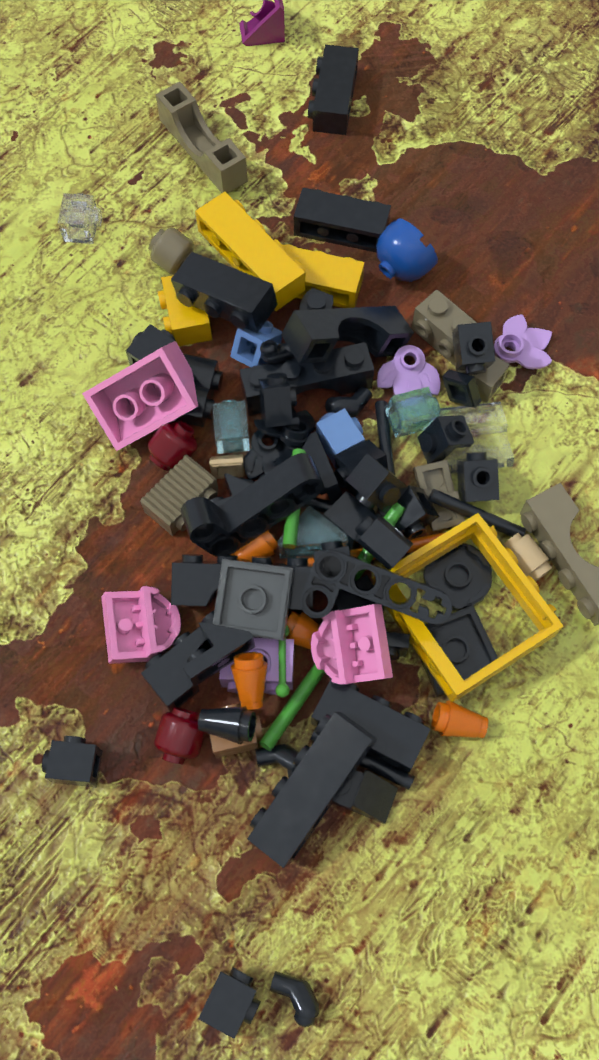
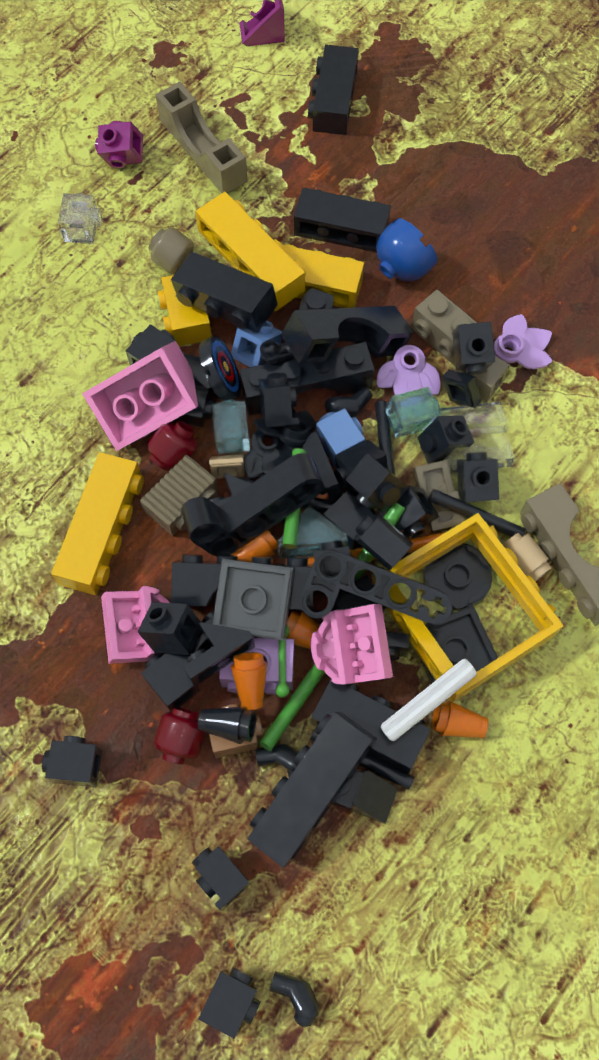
(98, 524): none -> yellow brick
(119, 144): none -> magenta brick
(170, 628): none -> black brick
(219, 876): none -> black brick
(222, 367): none -> black tile
(428, 699): none -> white axle

